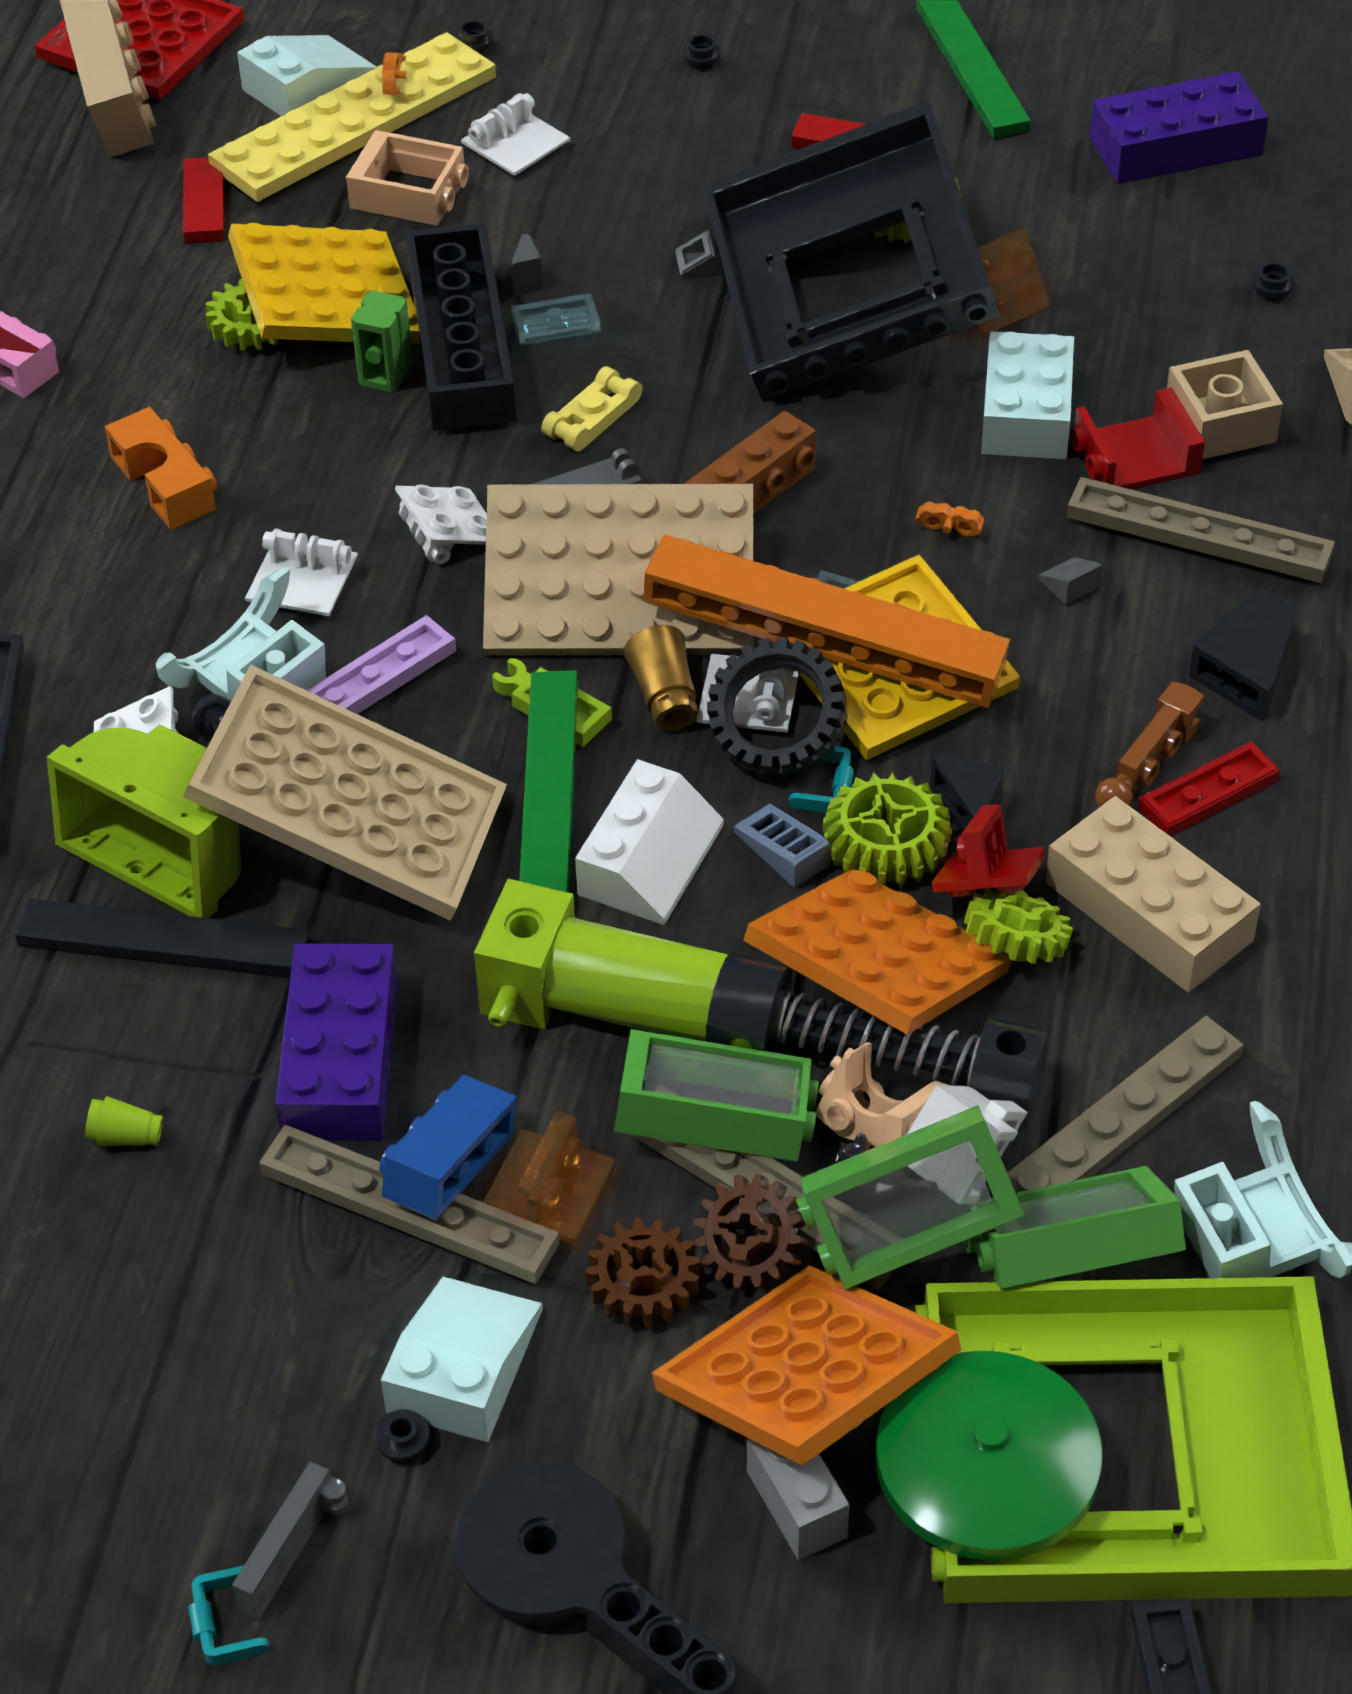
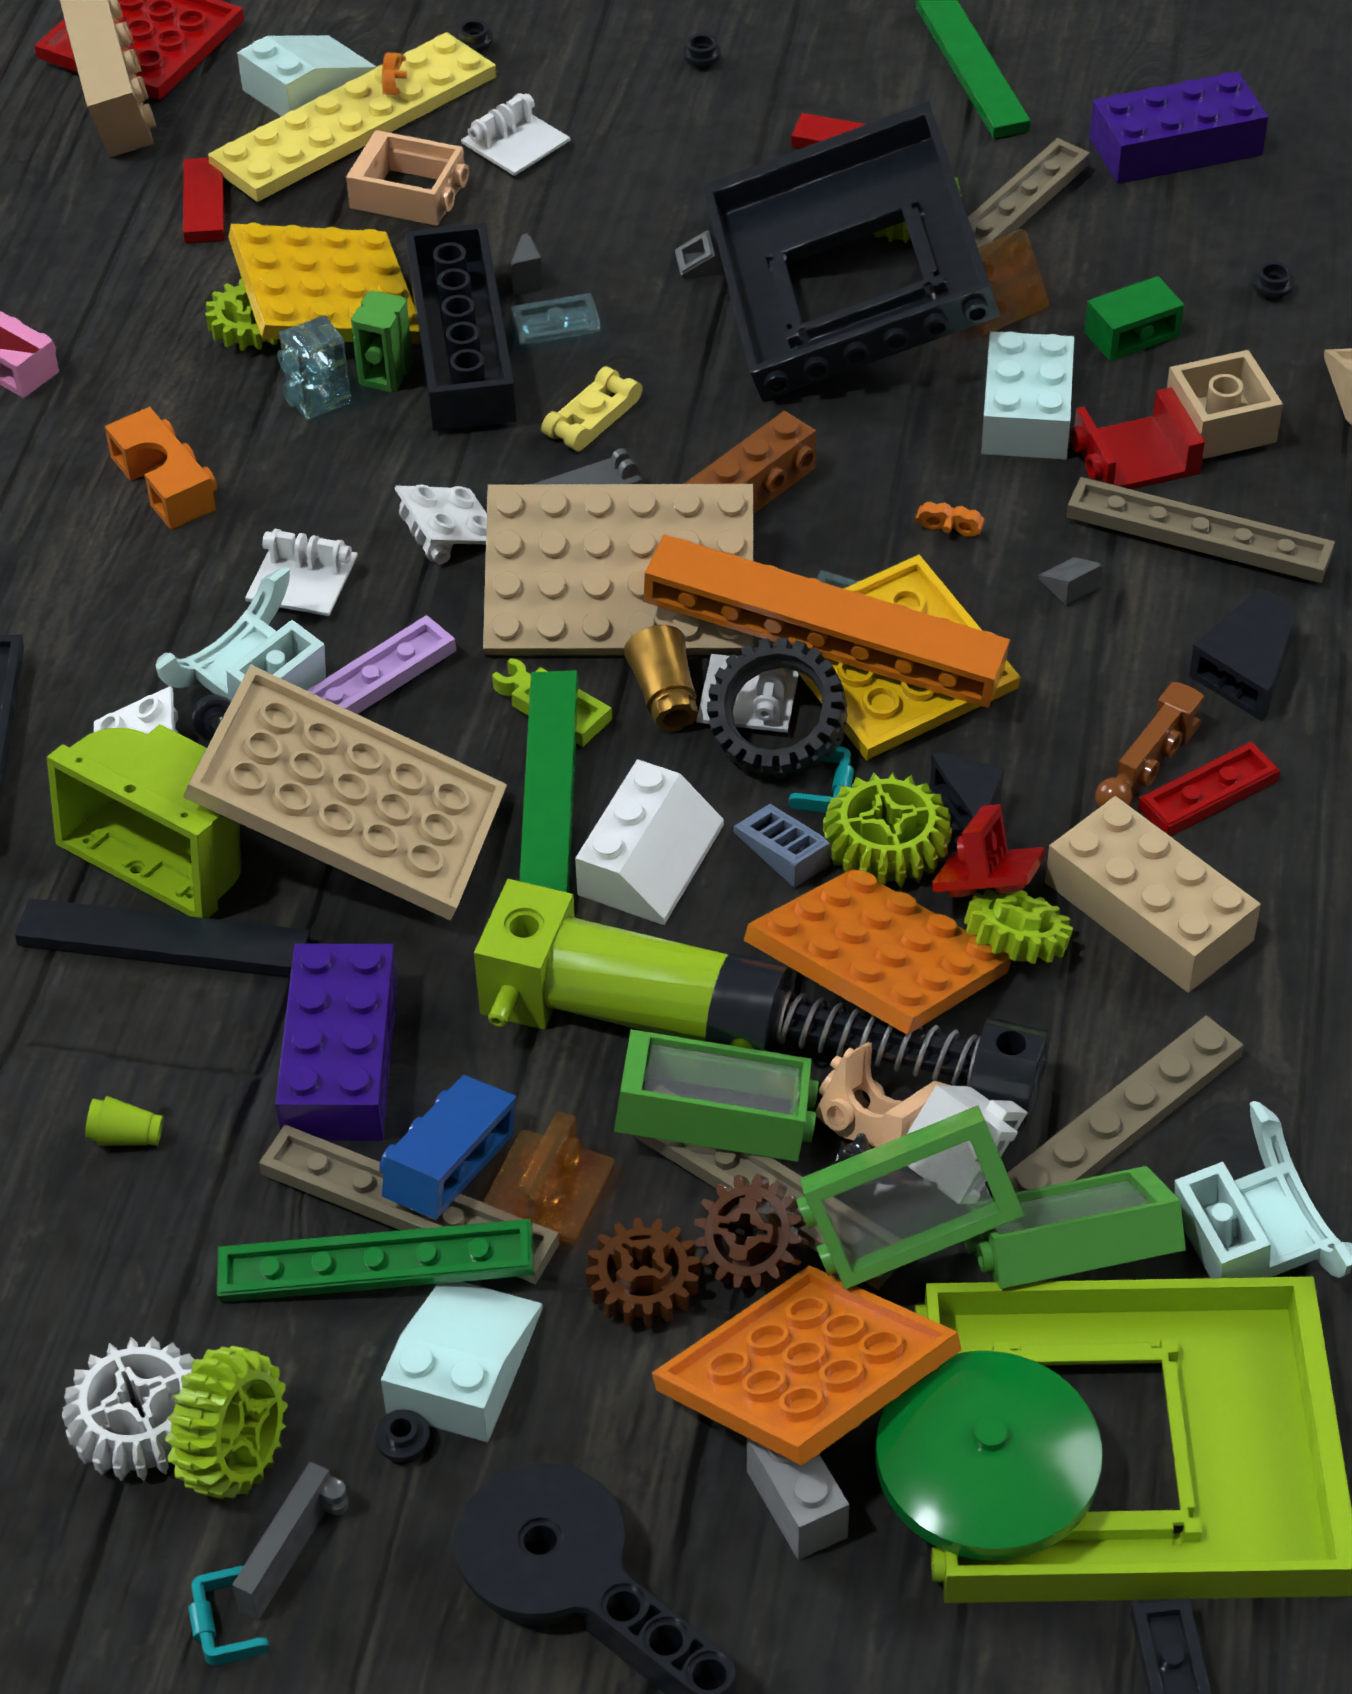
(103, 1419): none -> white gear
(226, 1422): none -> lime gear
(314, 367): none -> clear light blue brick
(375, 1260): none -> green tile
(1028, 191): none -> dark tan plate
(1134, 318): none -> green brick

